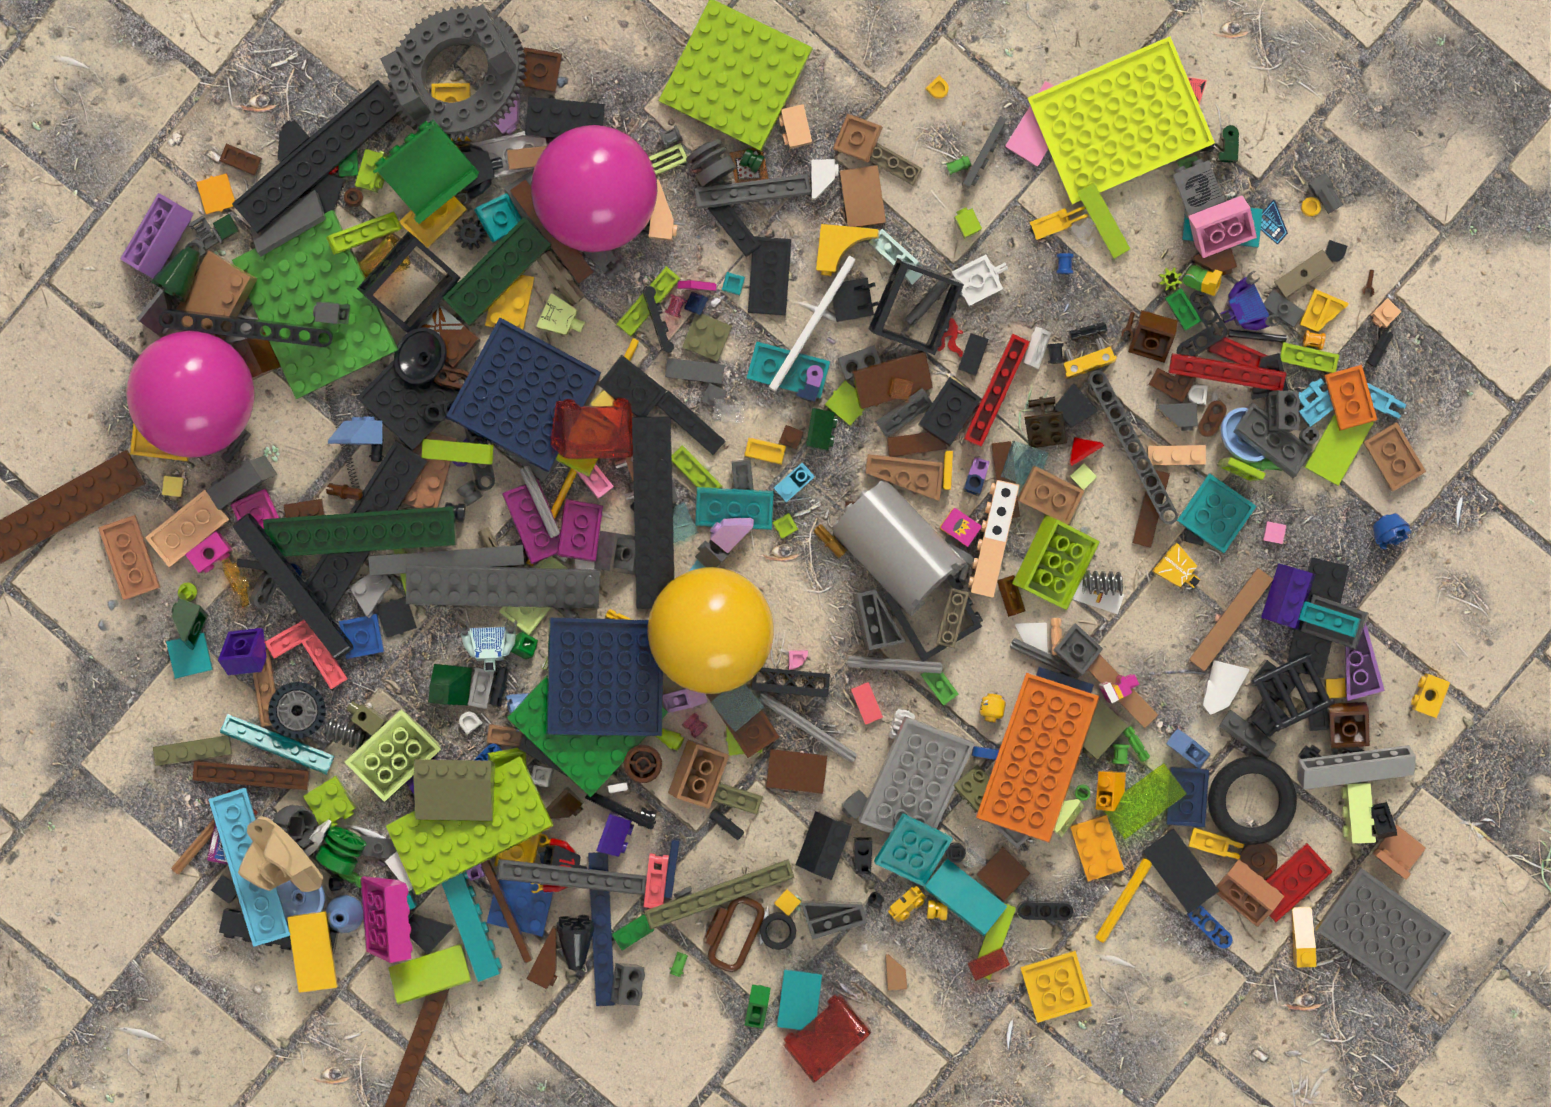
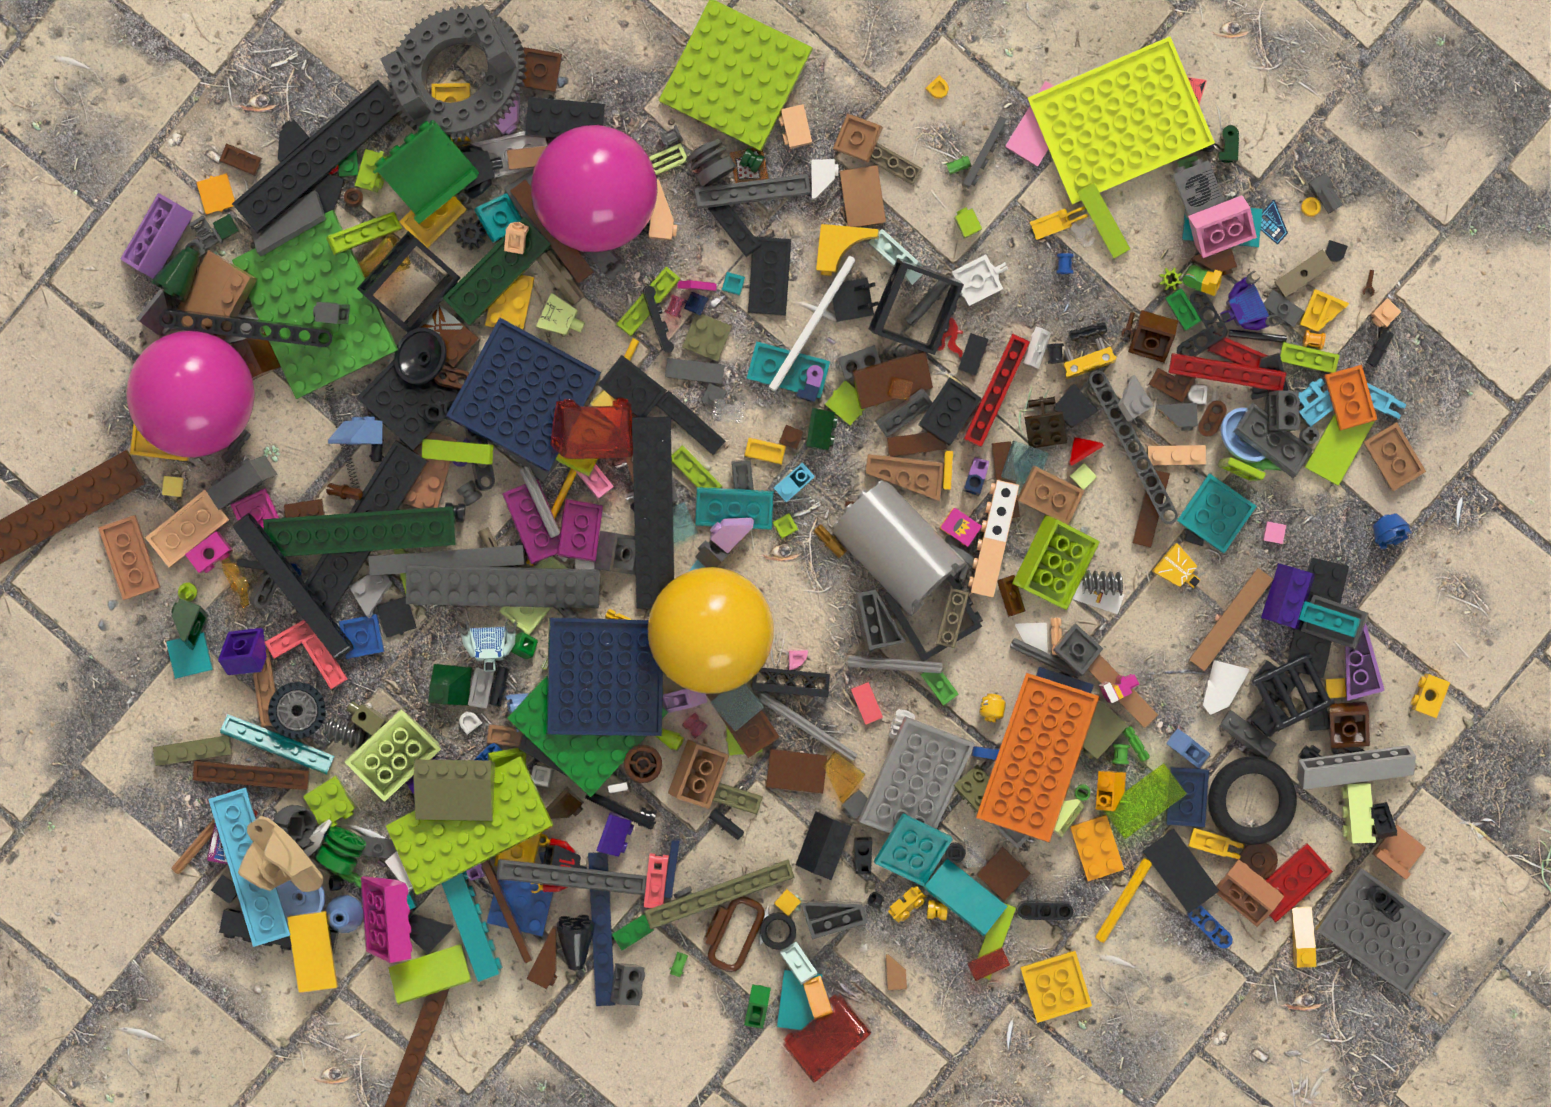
(515, 237): none -> light nougat bracket
(798, 963): none -> light aqua plate
(817, 997): none -> light orange tile
(842, 775): none -> clear yellow wing
(1134, 400): none -> light grey wing
(1386, 903): none -> black piece

